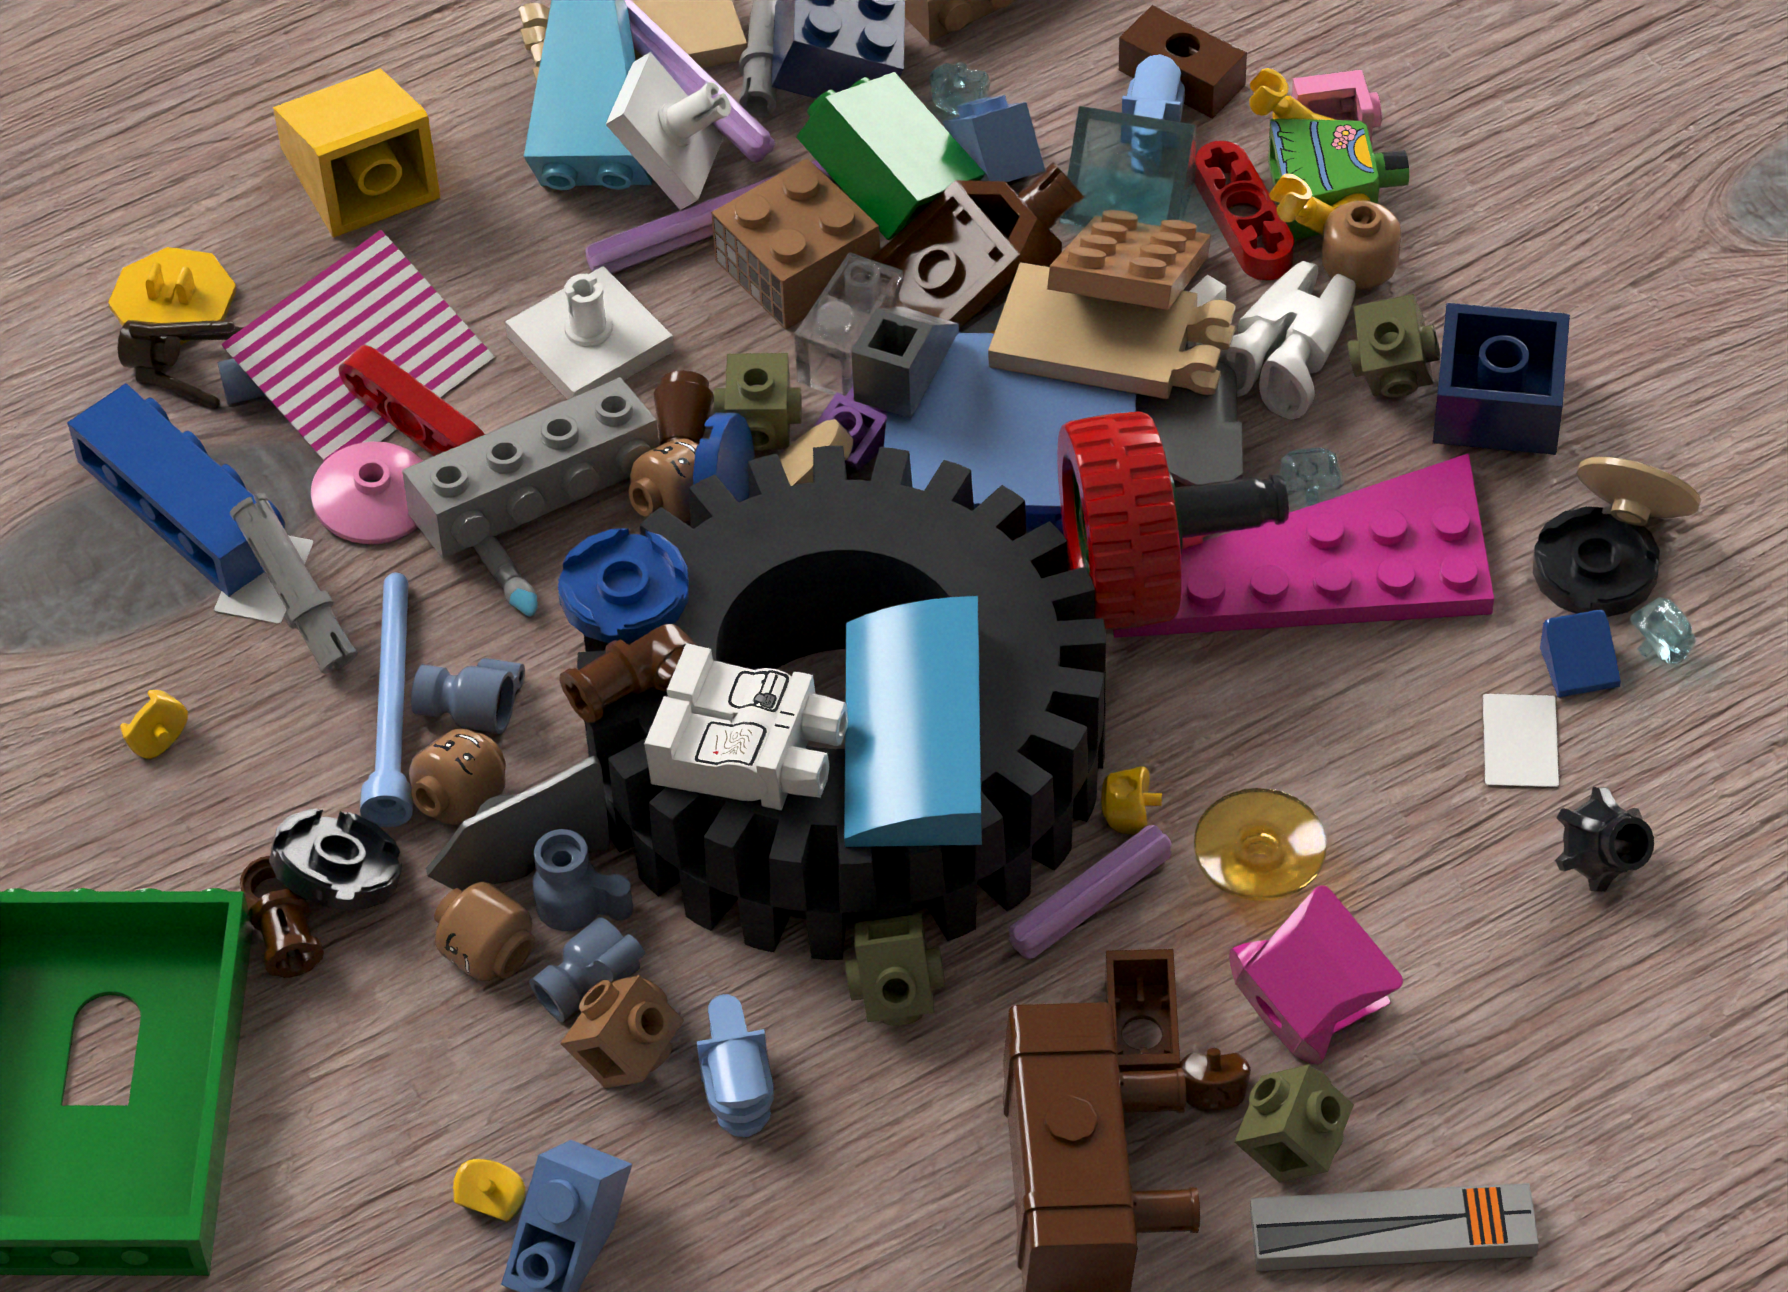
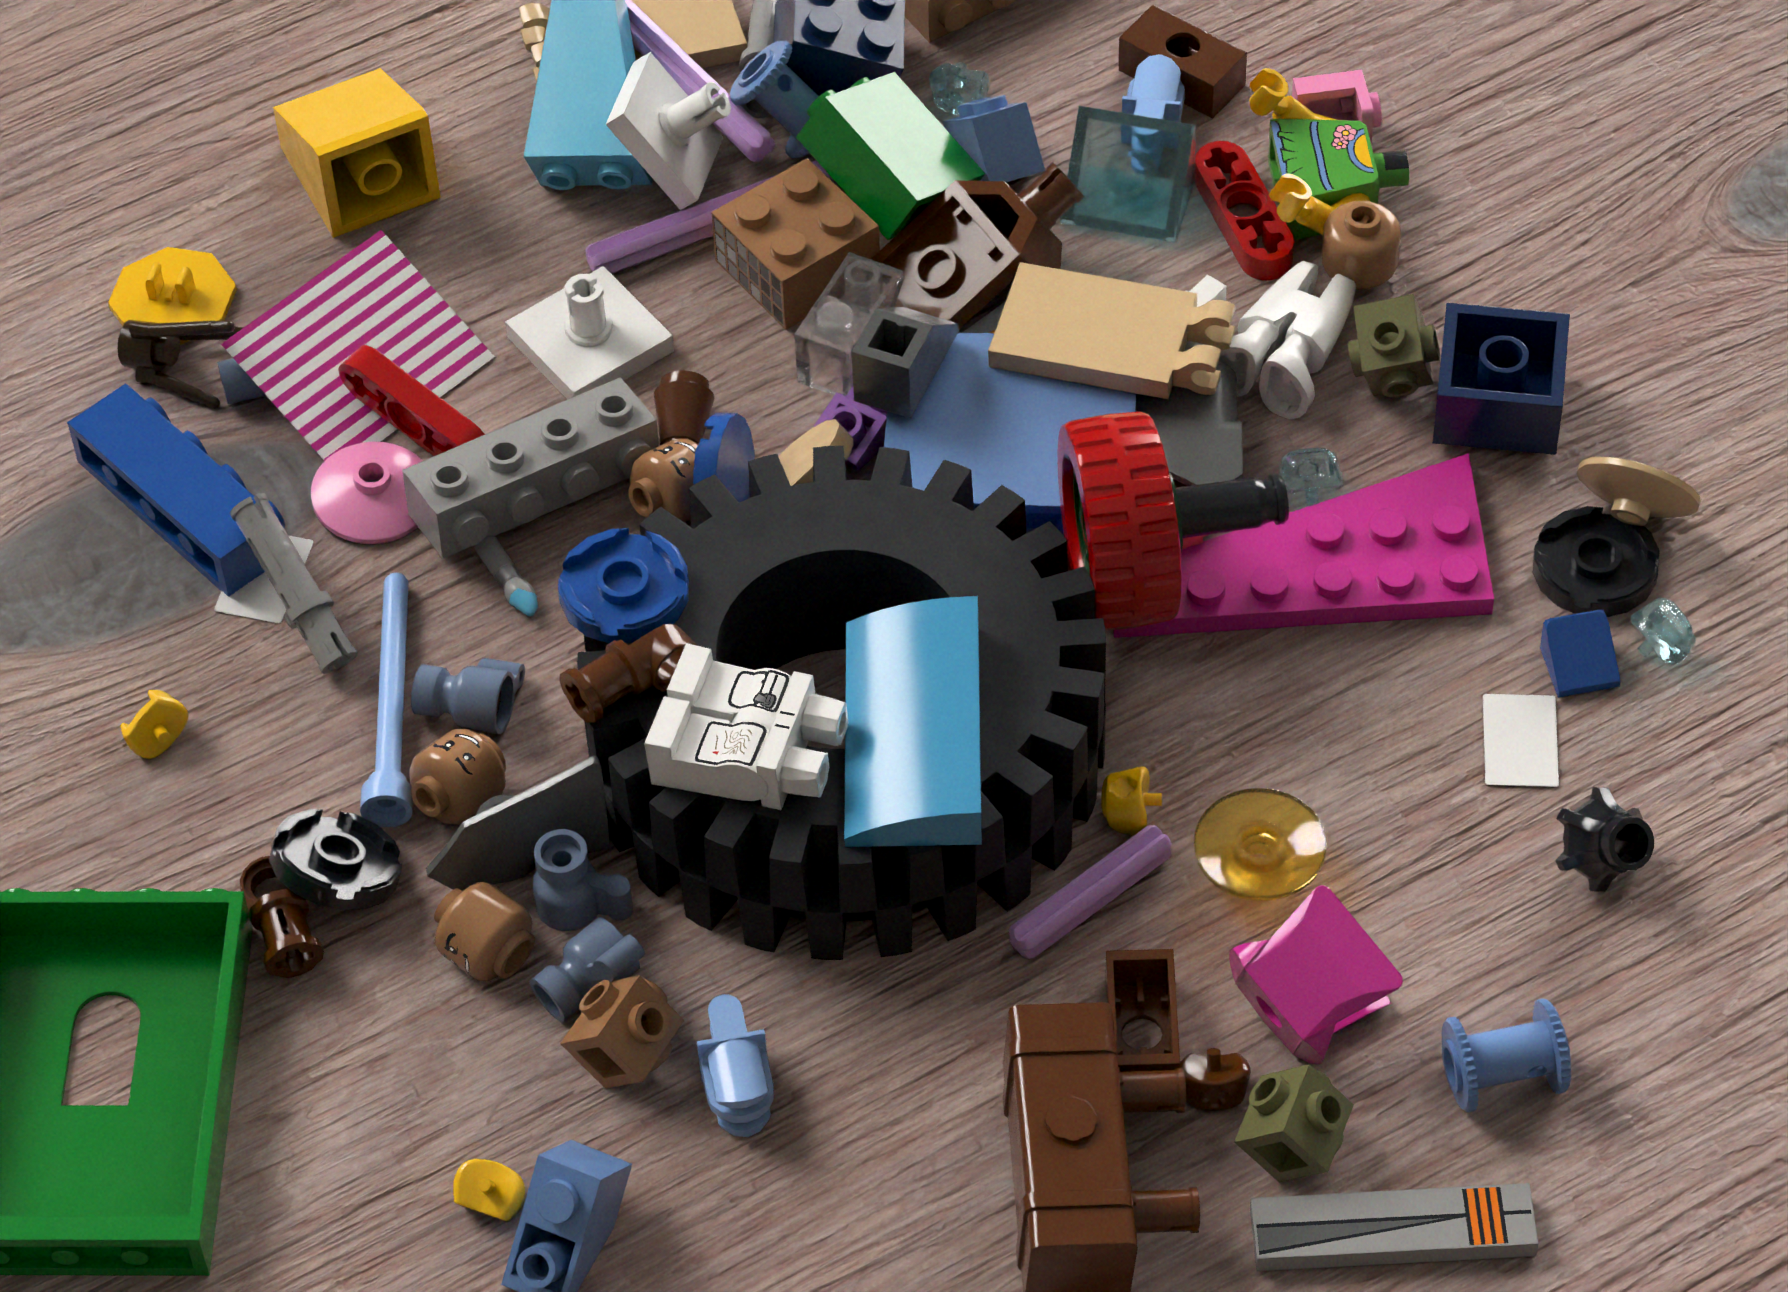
(765, 407): olive brick -> none
(777, 91): none -> medium blue hose
(894, 970): olive brick -> none
(1130, 260): medium nougat plate -> none
(1506, 1055): none -> medium blue hose

